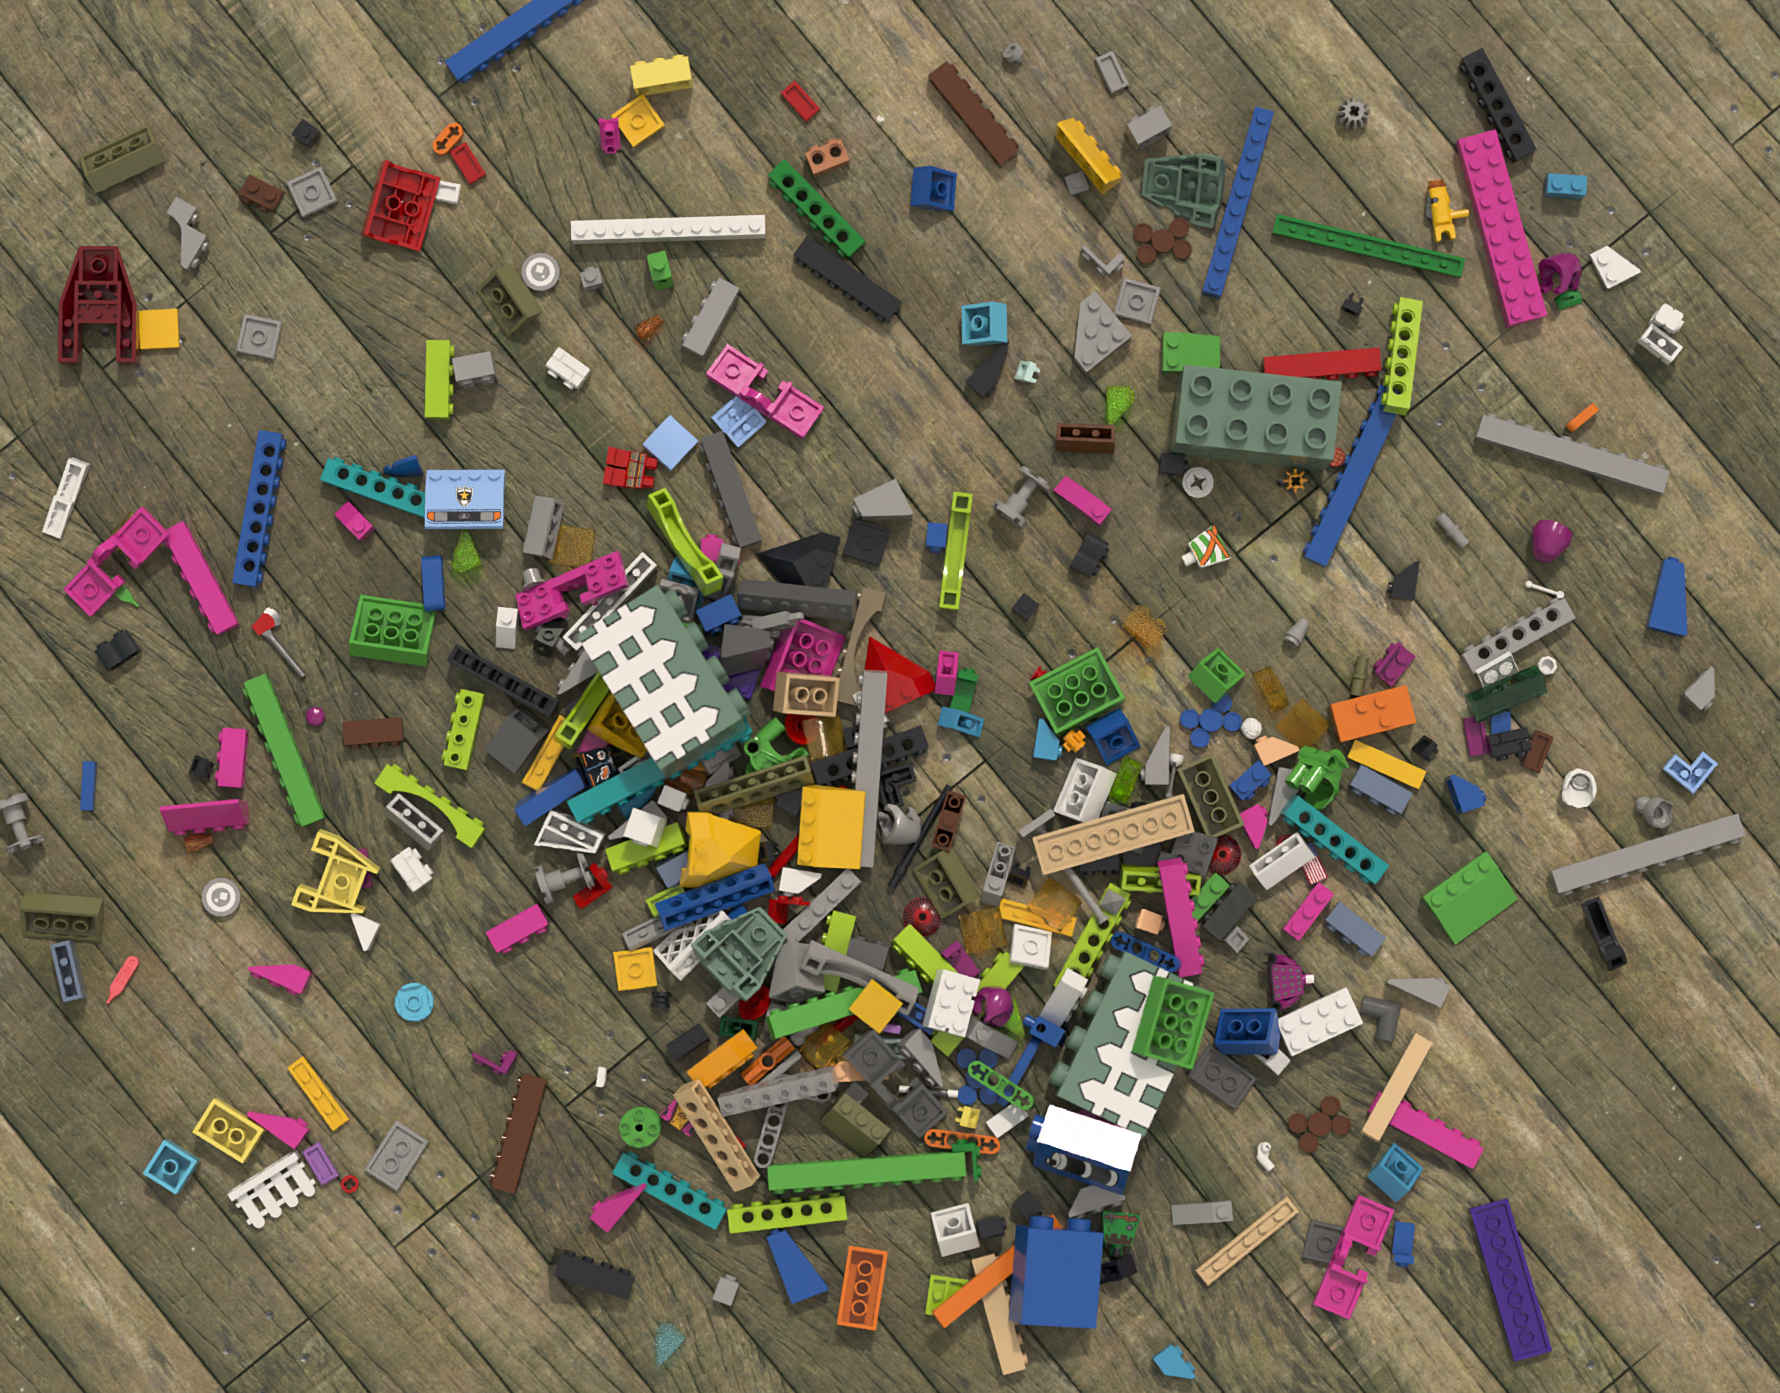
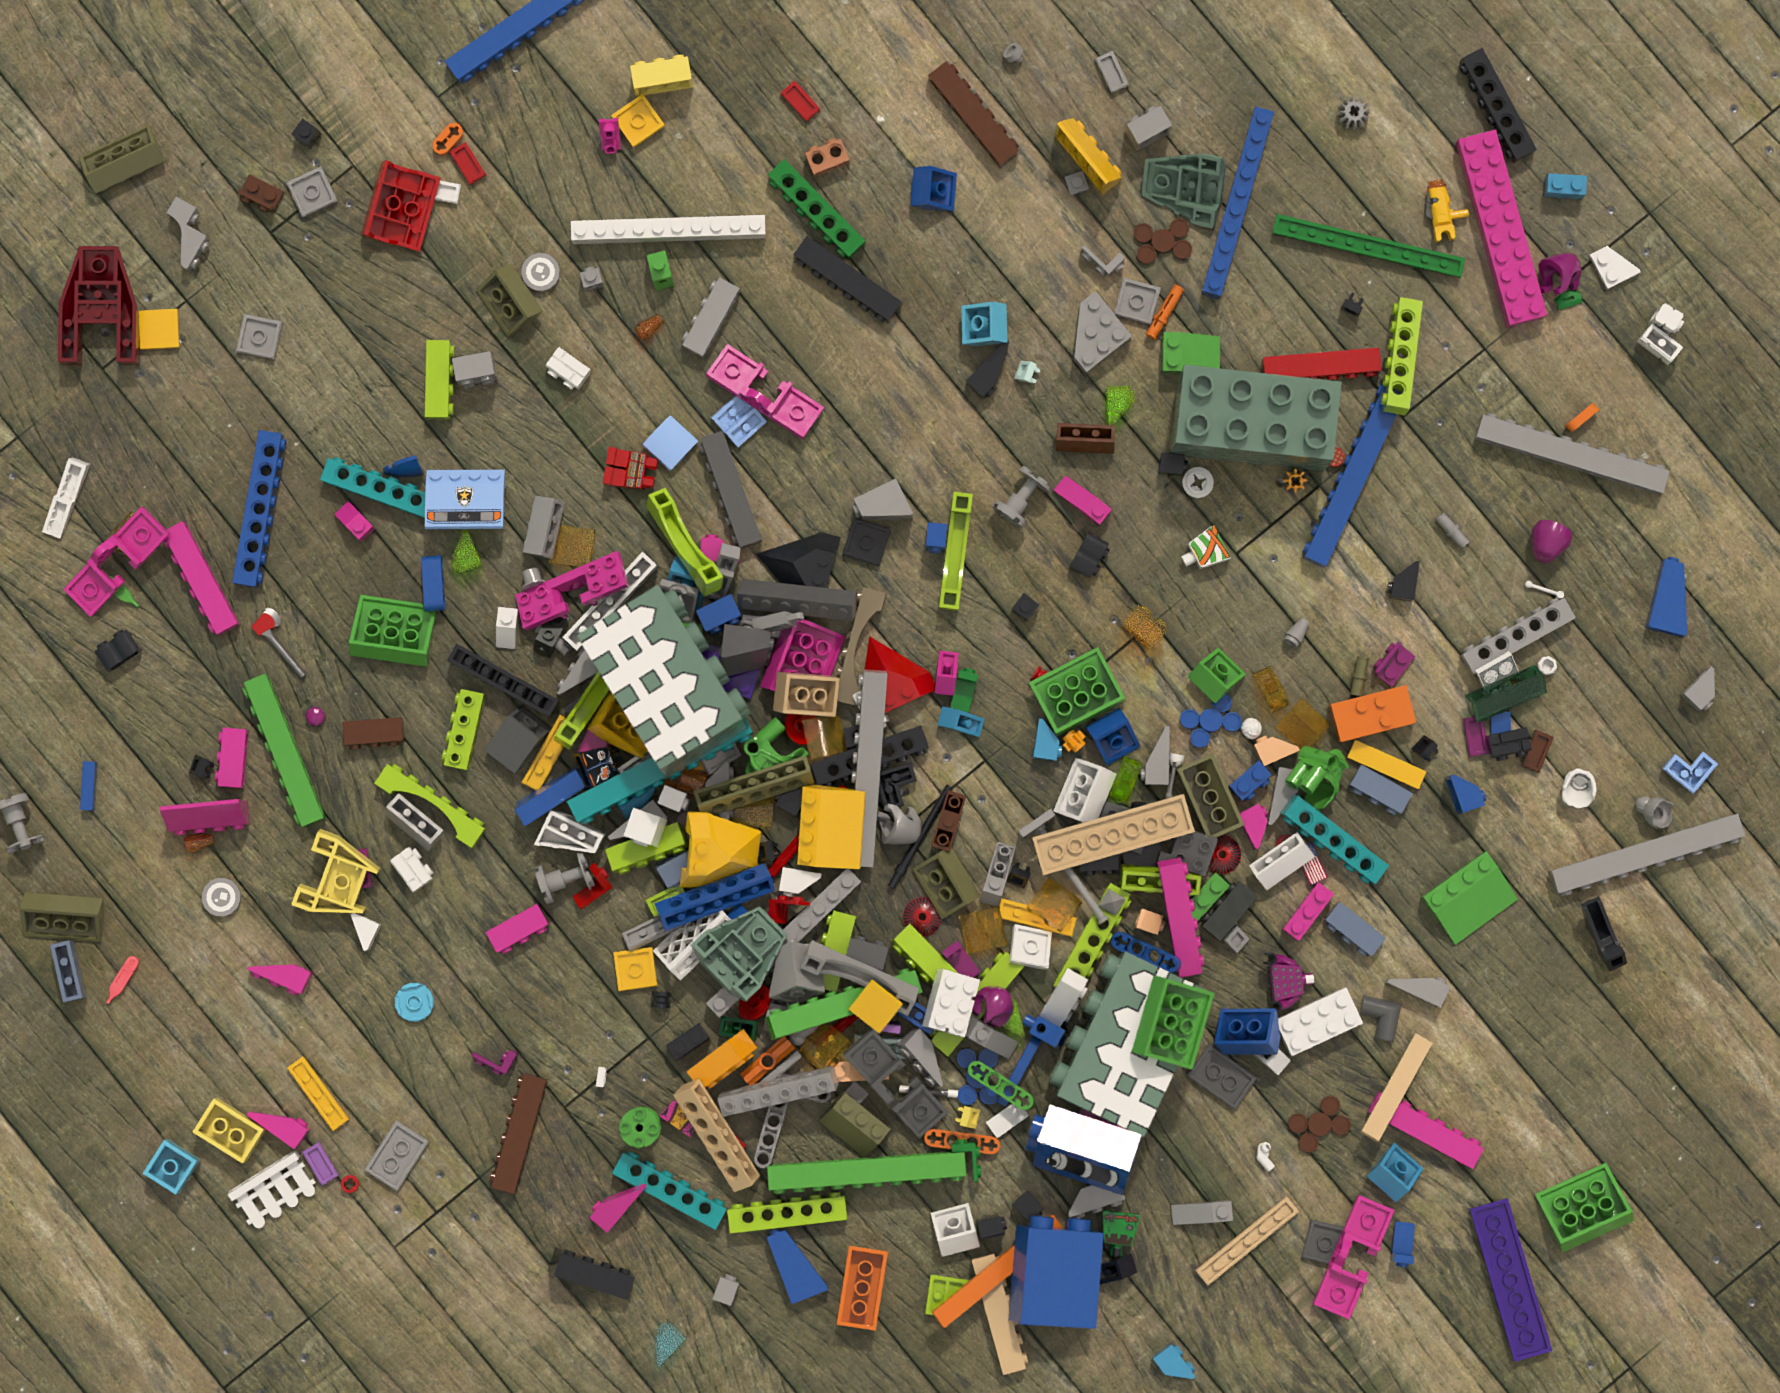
(1161, 318): none -> orange pin
(1584, 1207): none -> bright green slope

